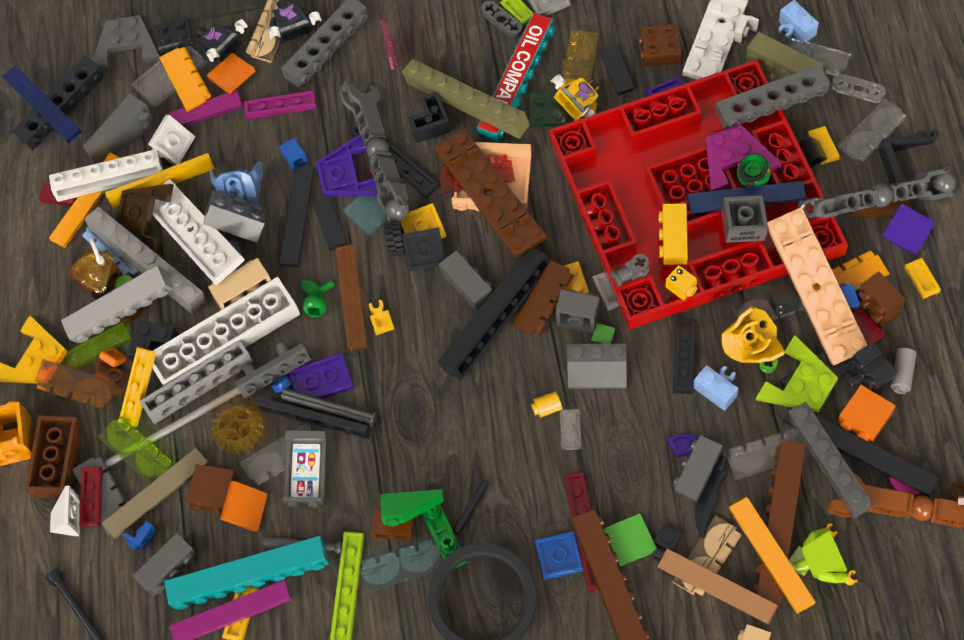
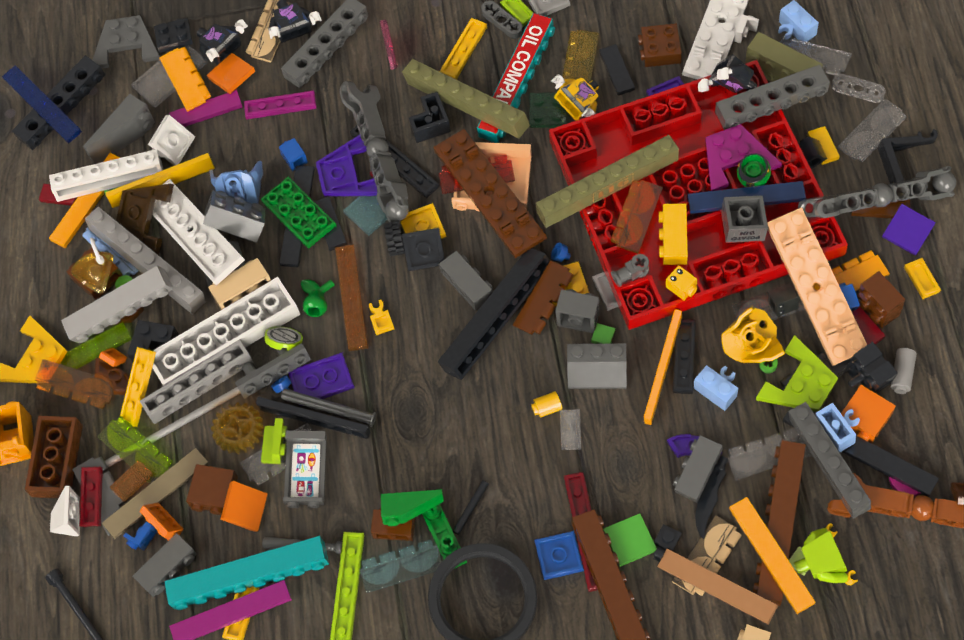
(131, 480): none -> clear orange tile
(161, 520): none -> orange bracket
(273, 445): none -> lime bracket
(282, 338): none -> tile
(298, 212): none -> green tile
(463, 48): none -> yellow tile
(560, 253): none -> blue tile
(607, 181): none -> olive brick
(637, 216): none -> clear orange windscreen
(662, 367): none -> light orange tile
(730, 74): none -> black torso
(837, 426): none -> light blue brick

